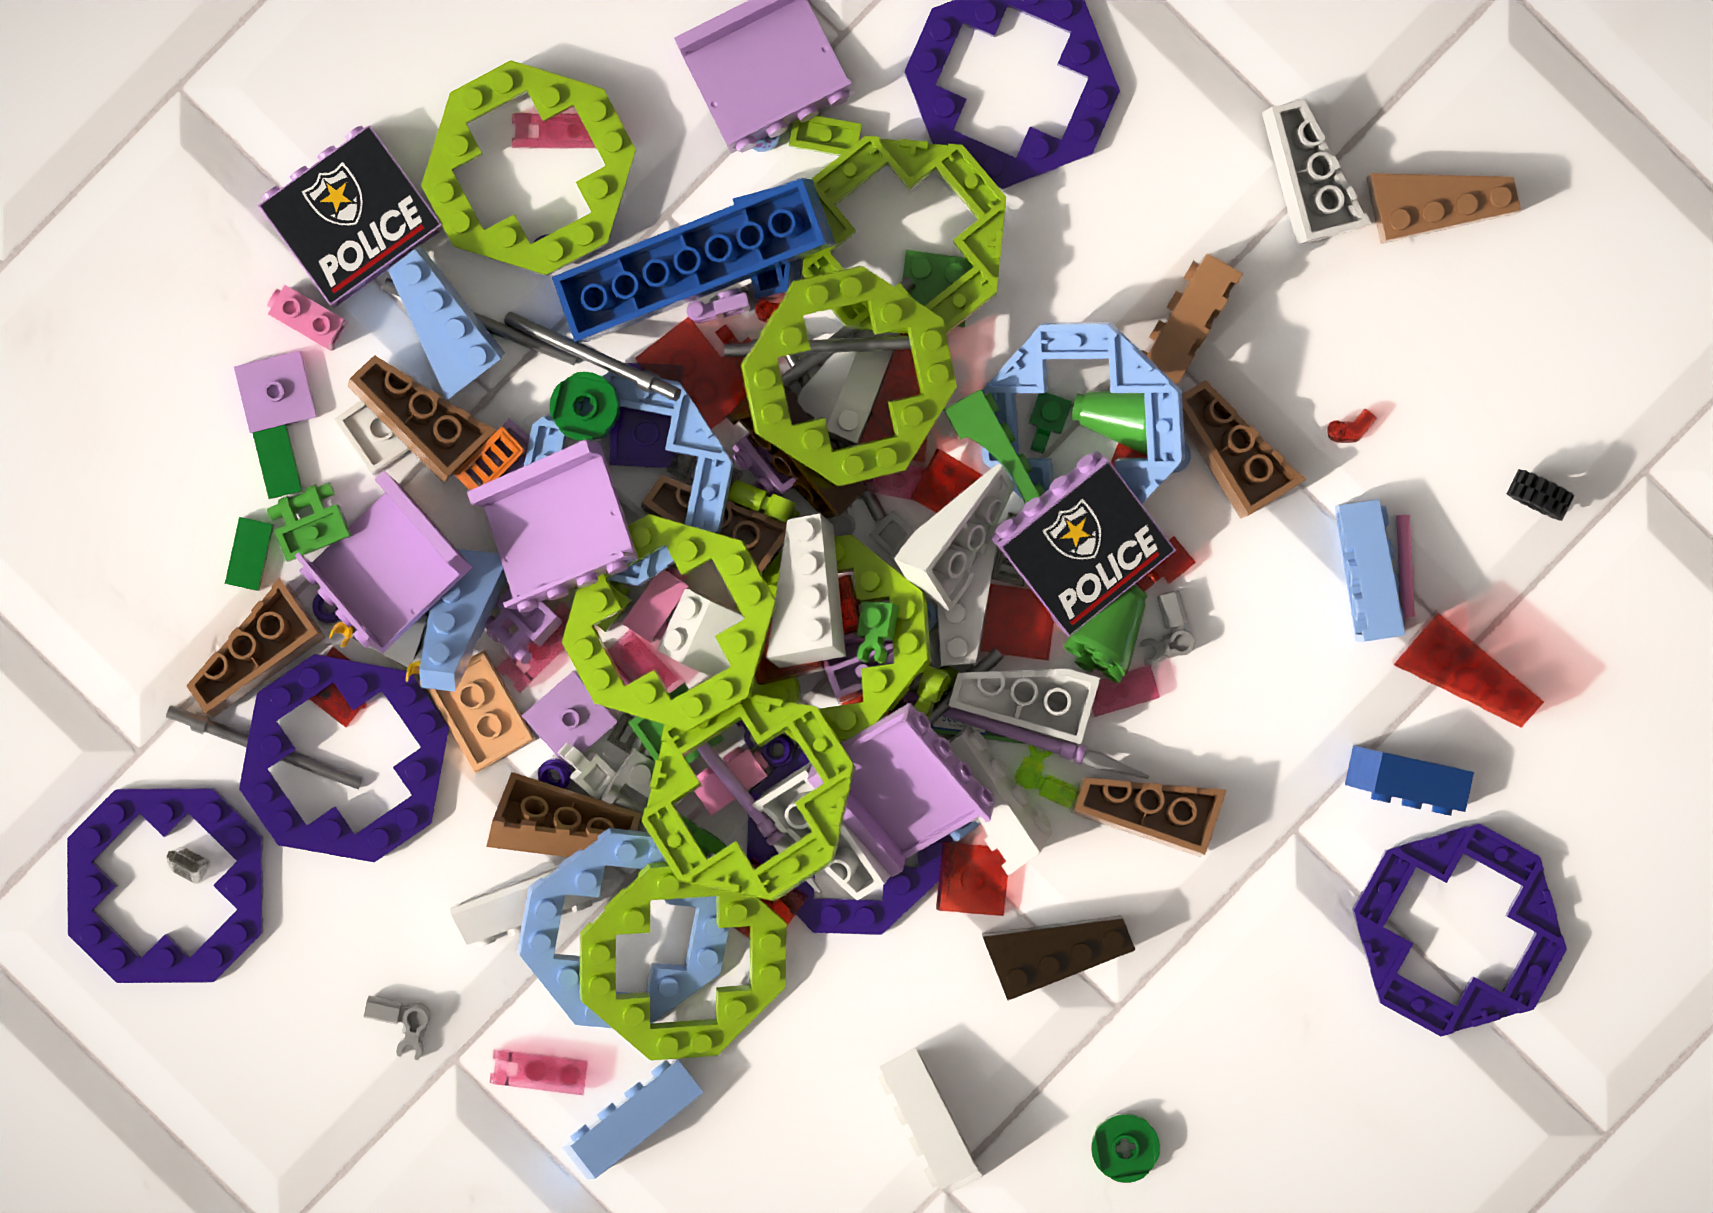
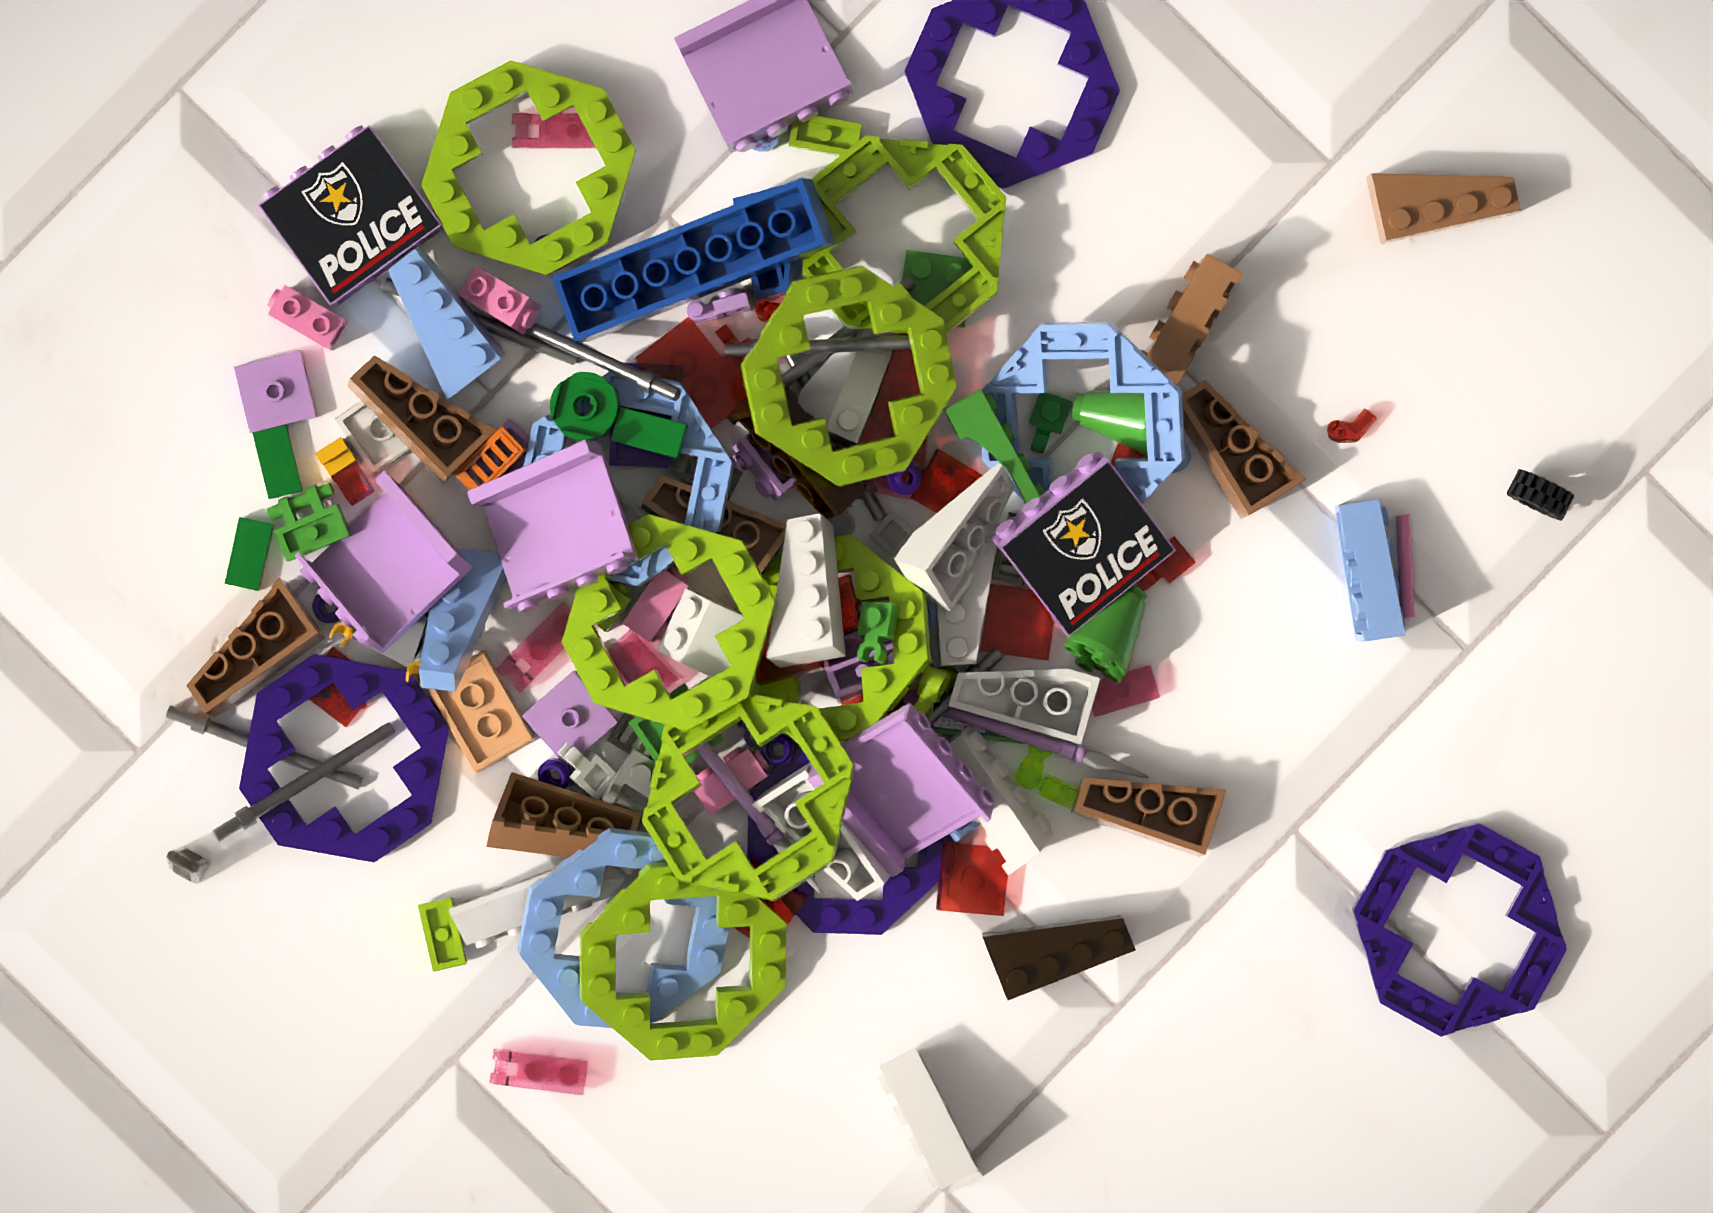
(91, 885): dark purple plate -> none
(247, 816): none -> flat silver bar
(346, 470): none -> leg
(413, 1018): light grey bar -> none
(442, 935): none -> lime plate
(500, 300): none -> bright pink brick
(533, 625): lavender plate -> none
(632, 1120): light blue wedge -> none
(649, 432): none -> green tile
(707, 841): bright green plate -> none
(759, 501): lime bar -> none
(899, 487): none -> dark purple plate
(1109, 1135): green plate -> none
(1180, 640): light grey bar -> none
(1310, 176): white wedge -> none
(1409, 780): blue wedge -> none
(1459, 665): clear red wedge -> none

